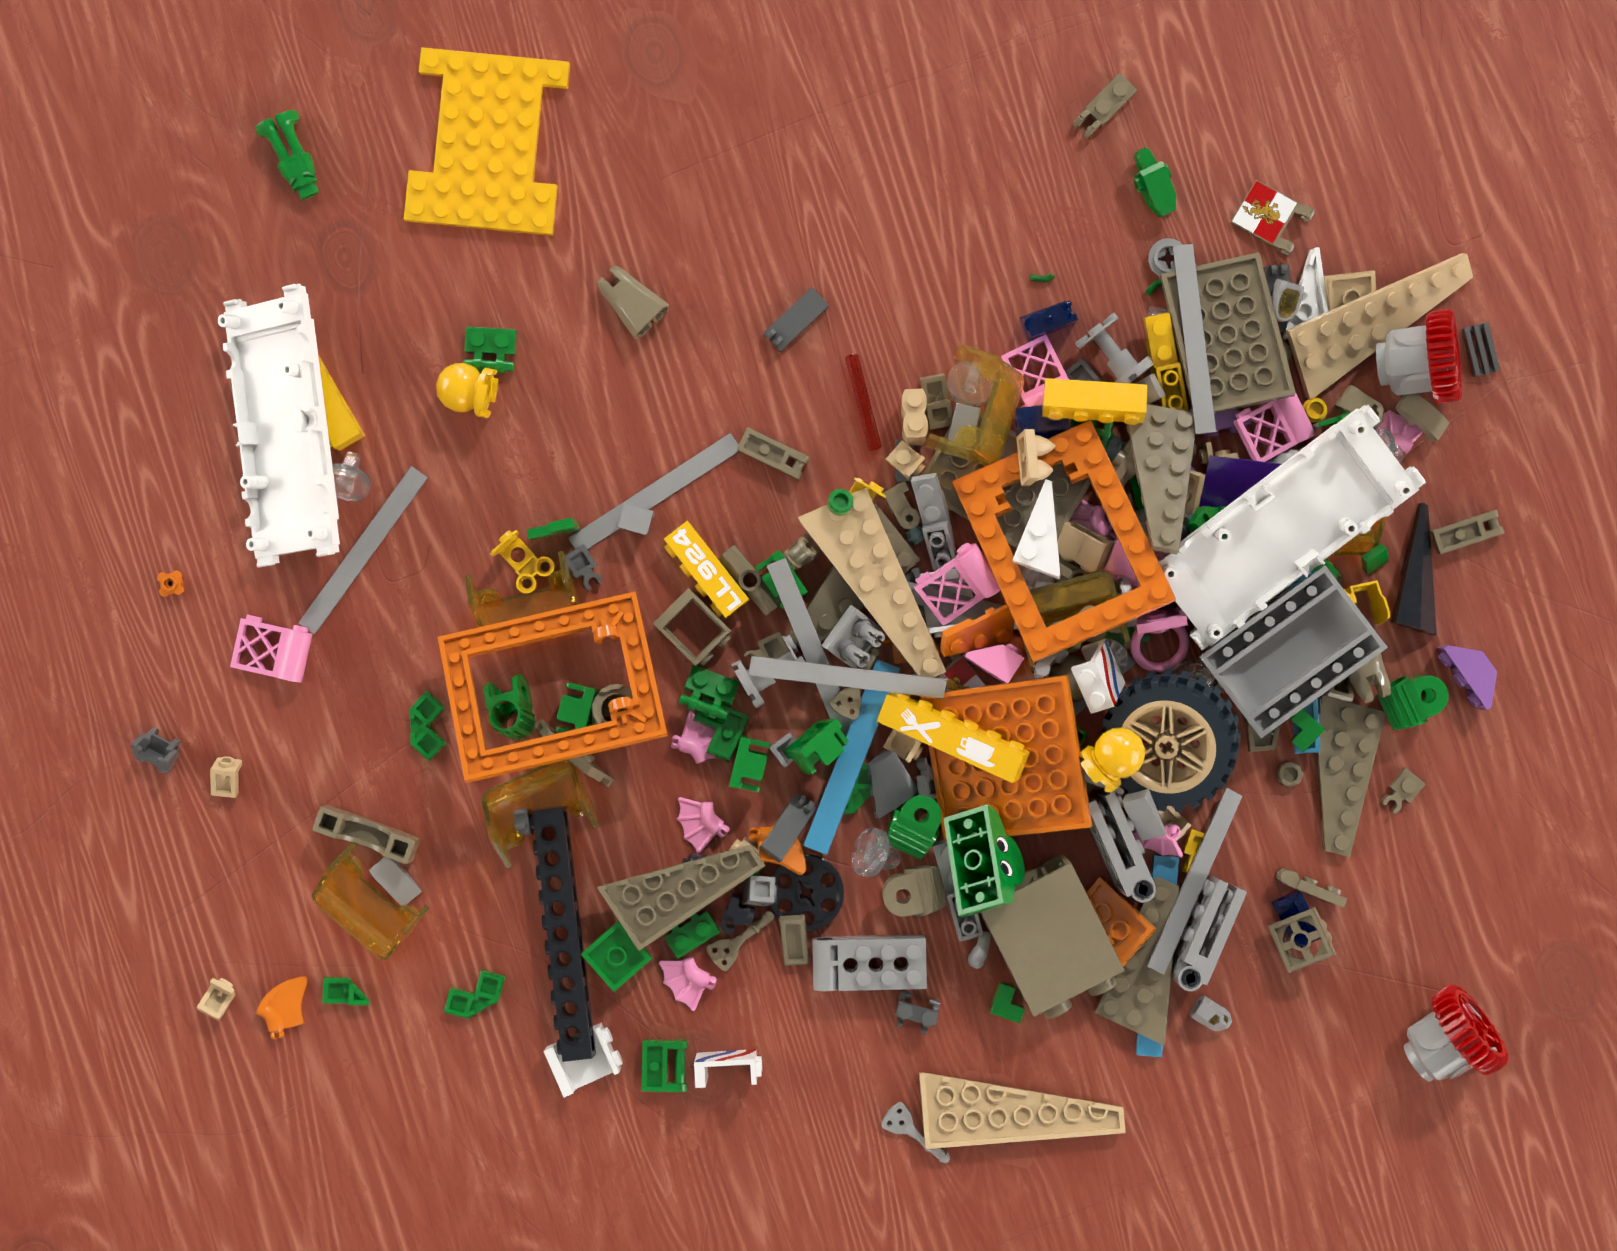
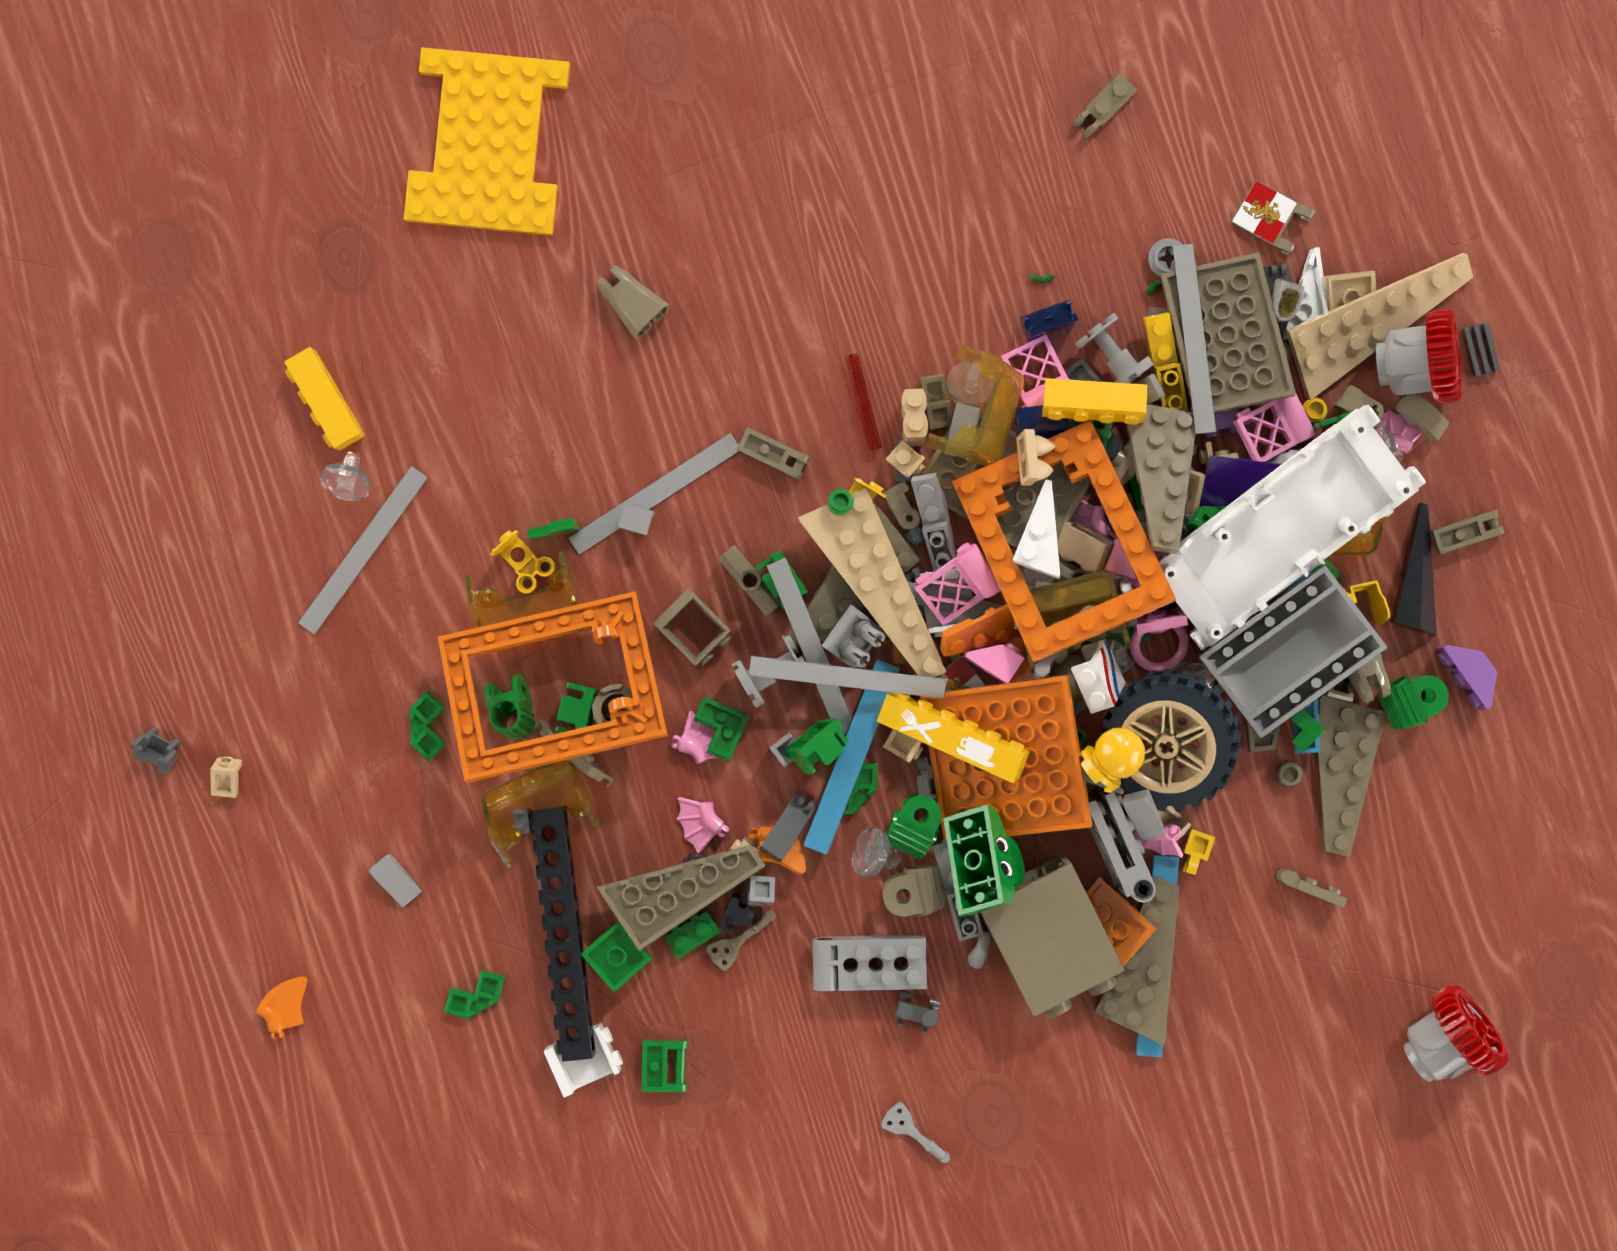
(176, 588): orange plate -> none
(217, 998): tan bracket -> none
(281, 426): white piece -> none
(291, 651): bright pink piece -> none
(297, 168): green piece -> none
(342, 991): green slope -> none
(357, 829): dark tan arch -> none
(362, 908): clear yellow windscreen -> none
(465, 388): yellow tile -> none
(490, 341): green plate -> none
(580, 564): dark grey plate -> none
(687, 980): bright pink arm -> none
(706, 569): yellow brick -> none
(710, 686): green plate -> none
(726, 1058): white panel -> none
(749, 764): green panel -> none
(770, 647): dark tan plate -> none
(794, 940): dark tan tile -> none
(796, 319): dark grey hinge -> none
(802, 551): dark tan piece -> none
(818, 894): black wedge -> none
(854, 693): dark tan piece -> none
(889, 782): dark grey slope -> none
(984, 1113): tan wing -> none
(1002, 1004): green piece -> none
(1154, 183): green hinge -> none
(1194, 881): light grey piece -> none
(1206, 933): light grey hinge -> none
(1210, 1014): light grey rock -> none
(1290, 905): clear blue hinge -> none
(1311, 916): dark tan piece -> none
(1374, 558): green tile -> none
(1404, 787): dark tan plate -> none

